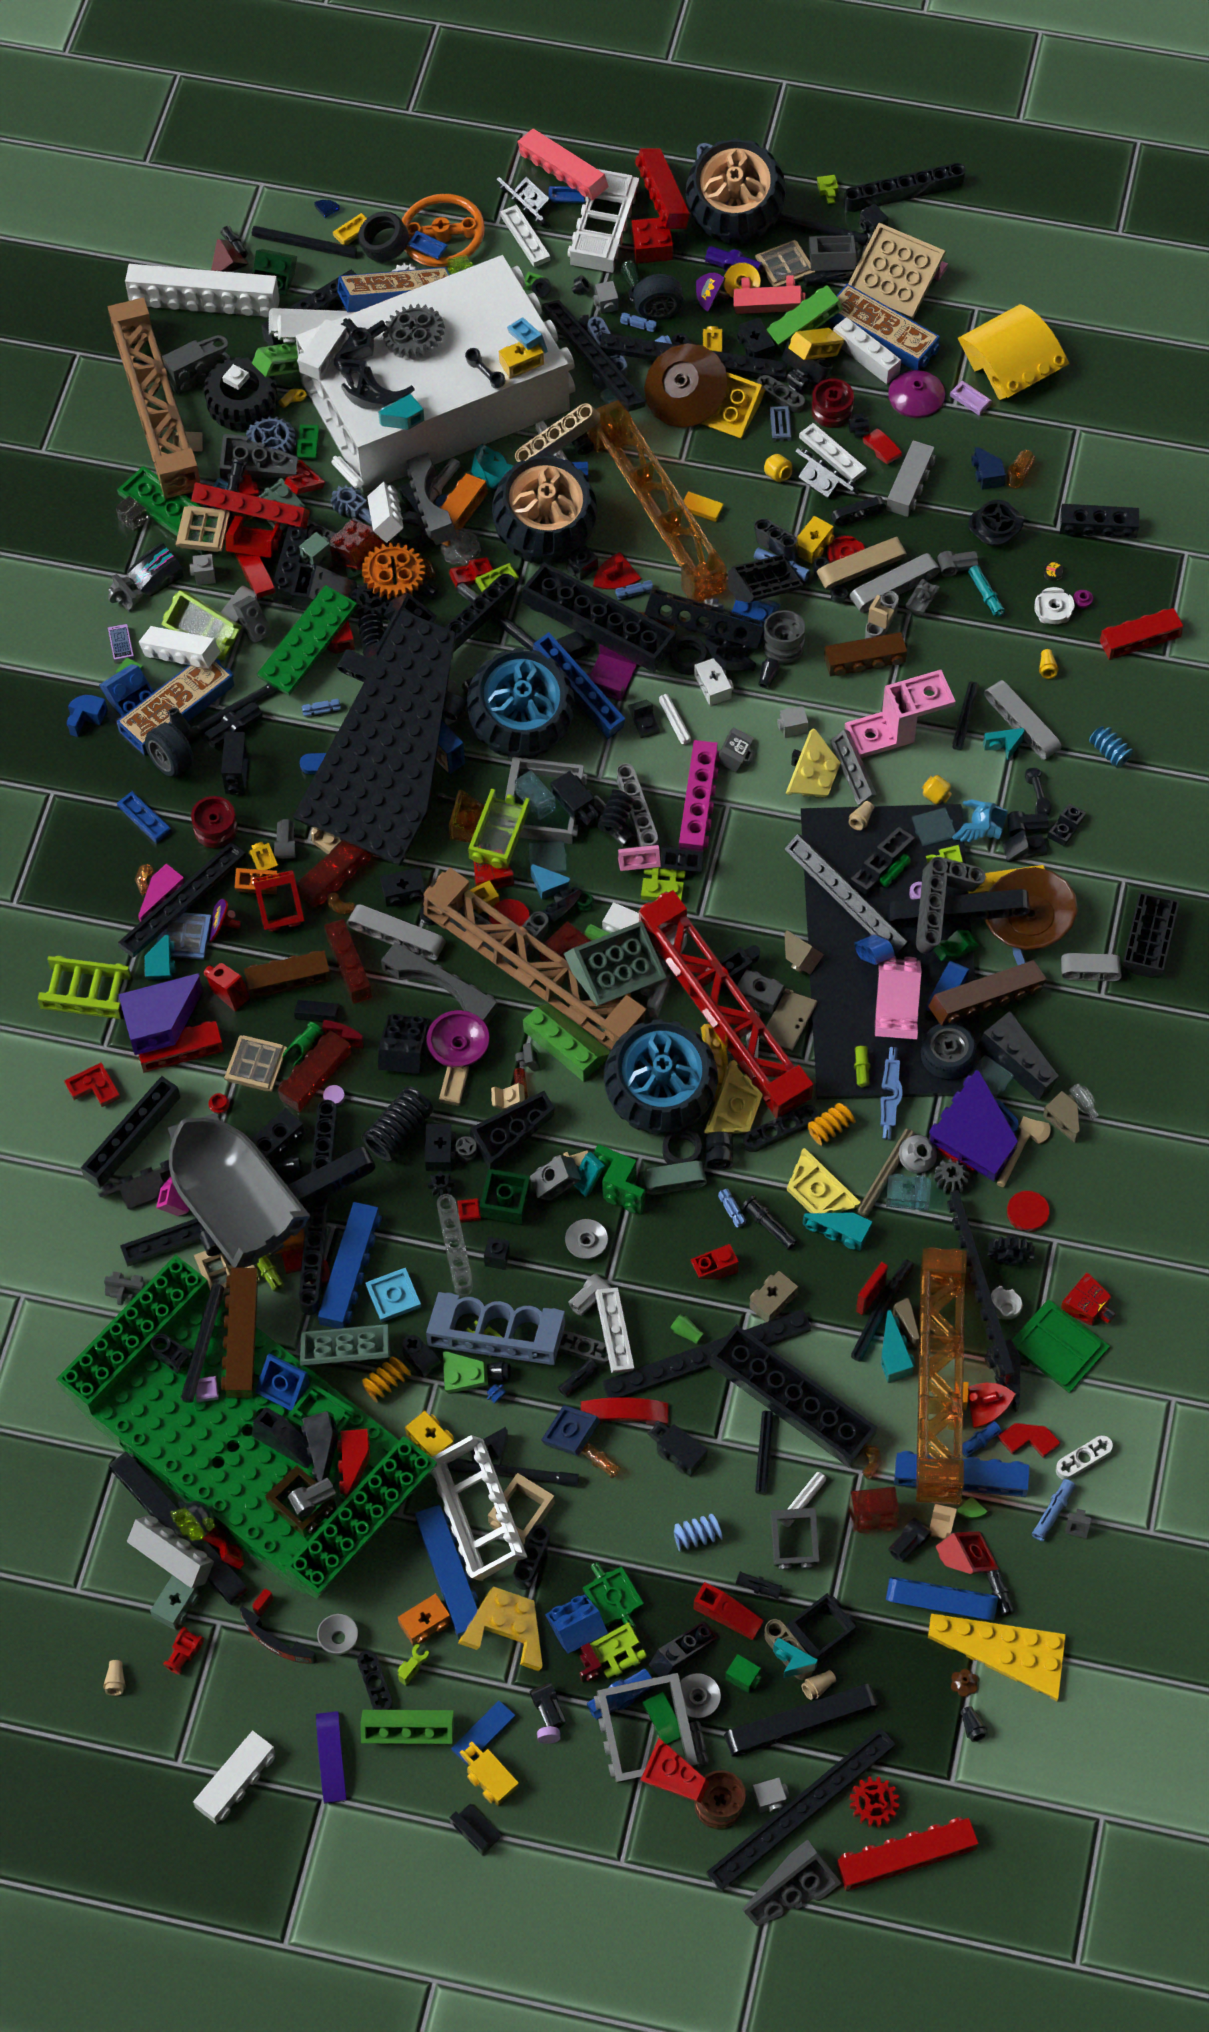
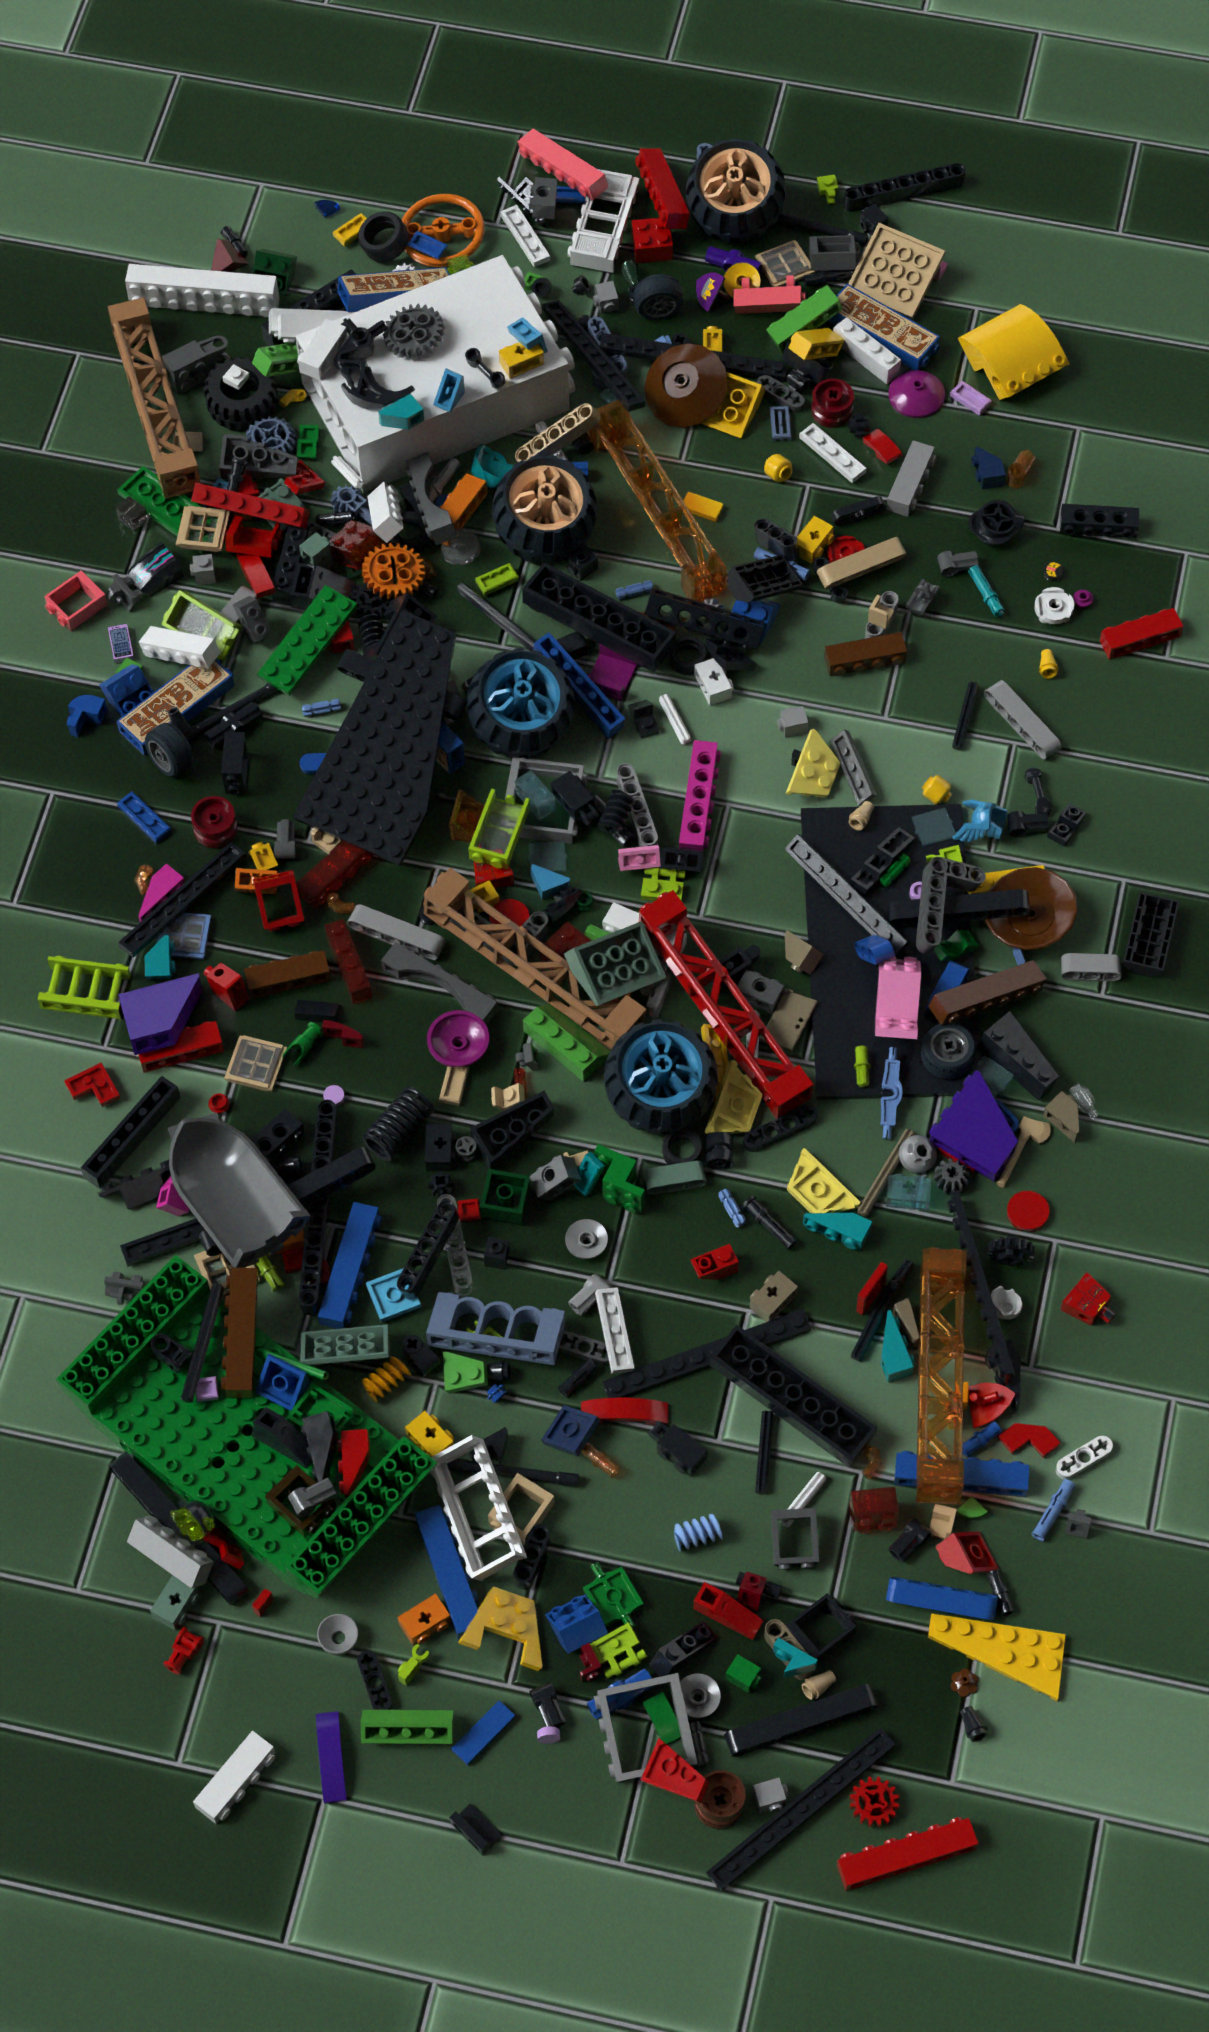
(66, 589): none -> coral window
(114, 1681): tan cone -> none
(219, 918): shield -> none
(297, 1653): black slope -> none
(303, 241): black axle -> none
(307, 1368): none -> green piece
(314, 1071): clear red brick -> none
(335, 518): none -> black pin
(402, 887): black brick -> none
(403, 1043): black slope -> none
(428, 1259): none -> black beam
(450, 390): none -> dark azure slope
(471, 571): red slope -> none
(482, 608): black beam -> none
(489, 1774): yellow brick -> none
(544, 198): none -> dark grey brick
(615, 573): red shield -> none
(638, 322): medium blue axle -> none
(684, 1327): bright green cone -> none
(735, 749): dark grey piece -> none
(751, 1590): none -> dark red bracket
(756, 339): black brick -> none
(769, 670): black cone -> none
(784, 636): dark grey wheel -> none
(796, 1881): dark grey wedge -> none
(821, 478): bracket -> none
(829, 1122): light orange piece -> none
(897, 580): light grey beam -> none
(901, 707): bright pink bracket -> none
(1006, 739): teal slope -> none
(1024, 847): black slope -> none
(1059, 1346): green piece -> none
(1110, 747): dark azure piece -> none

